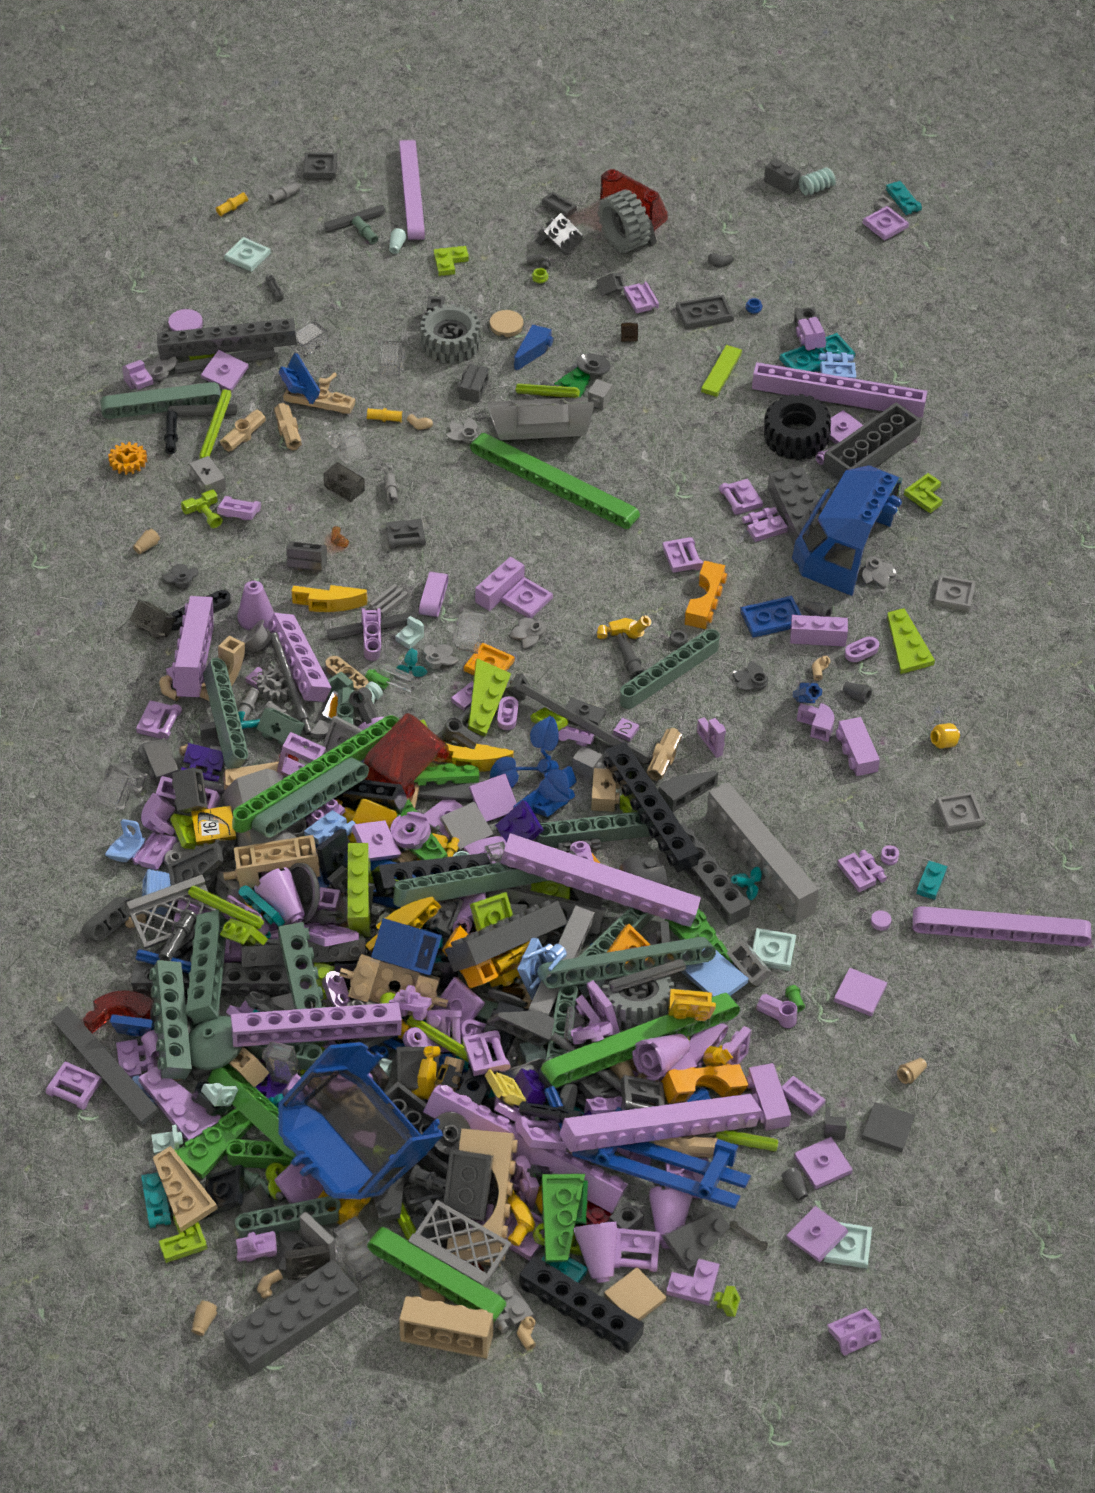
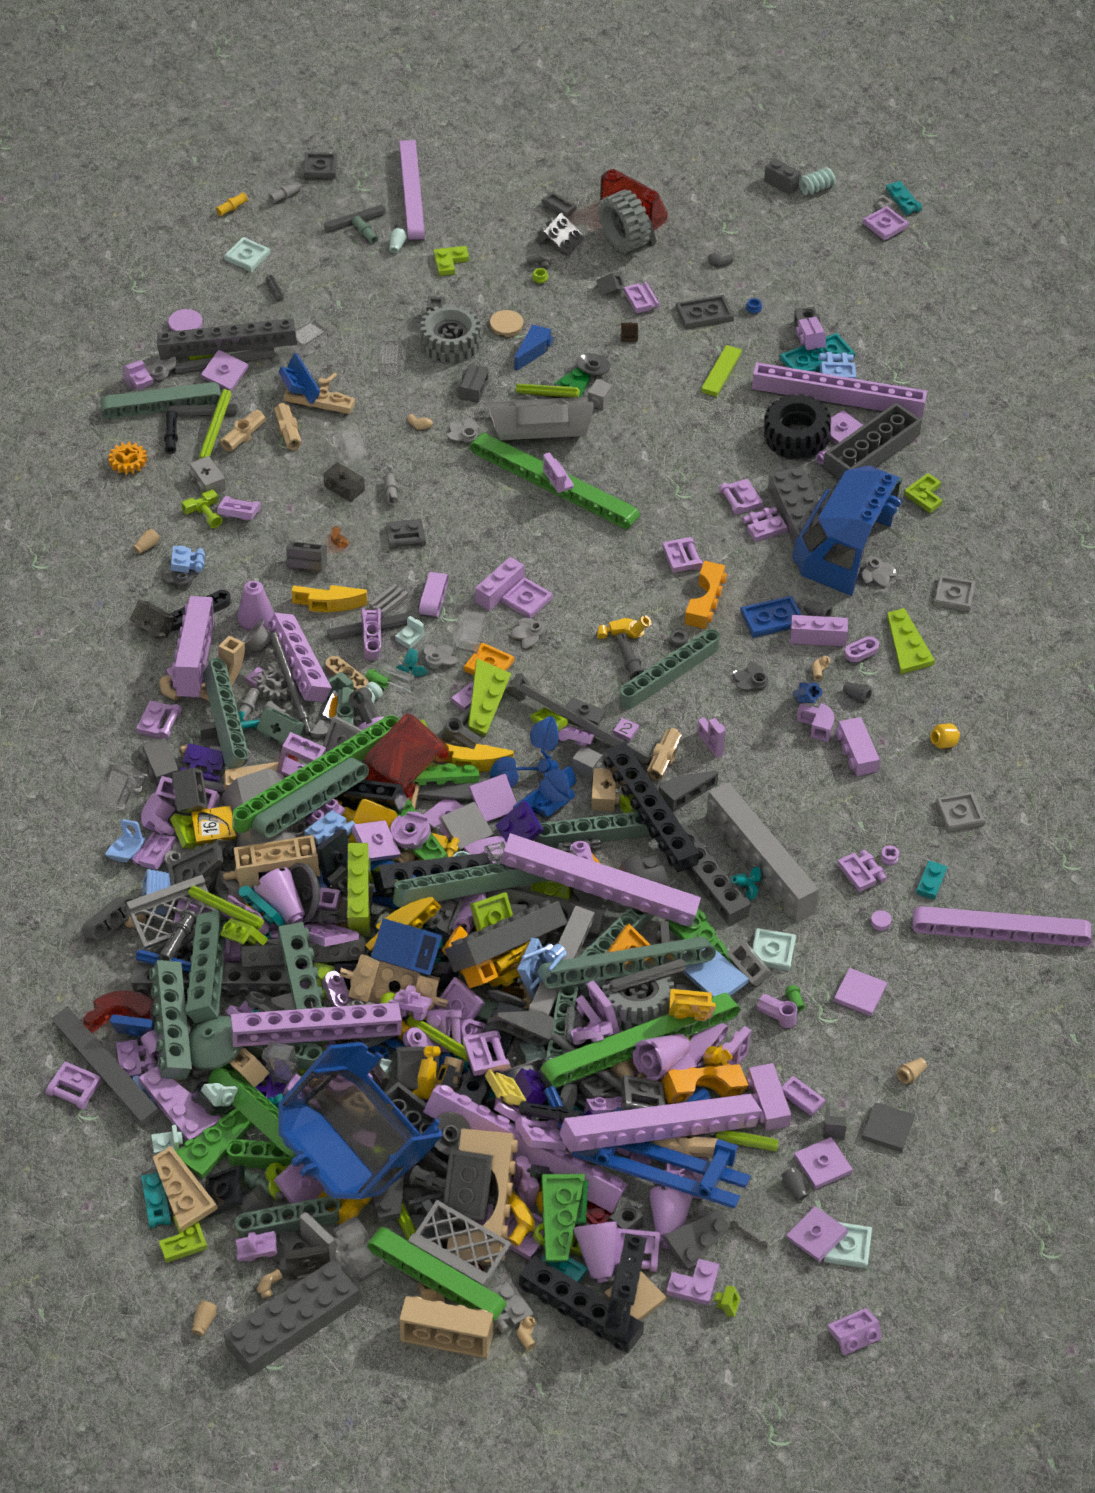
(184, 559): none -> light blue plate
(384, 415): yellow pin -> none
(507, 717): lavender plate -> none
(556, 473): none -> lavender bracket
(625, 1285): none -> black fence

